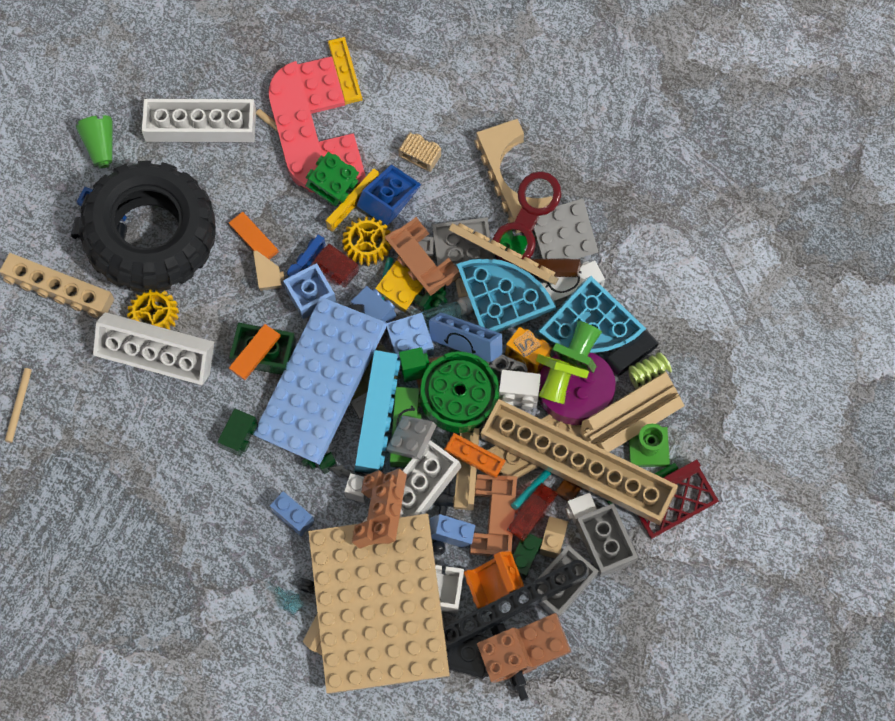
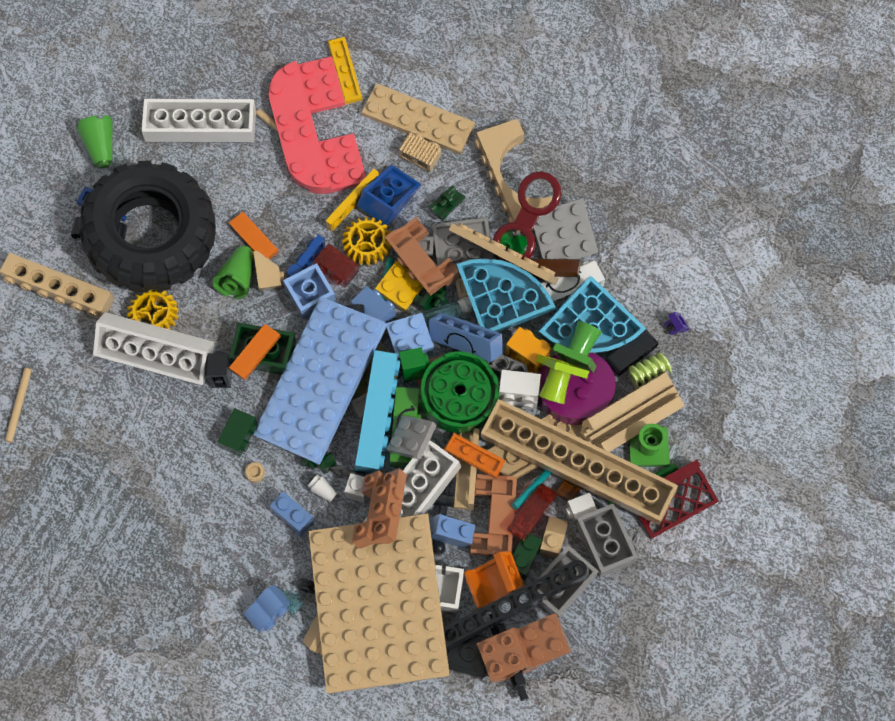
(218, 370): none -> black brick
(235, 274): none -> bright green cone
(255, 472): none -> tan tile
(267, 609): none -> medium blue brick
(322, 488): none -> white cone
(332, 178): green brick -> none
(418, 117): none -> tan plate
(447, 202): none -> dark green hips
(527, 343): clear tile -> none
(678, 322): none -> dark purple tile

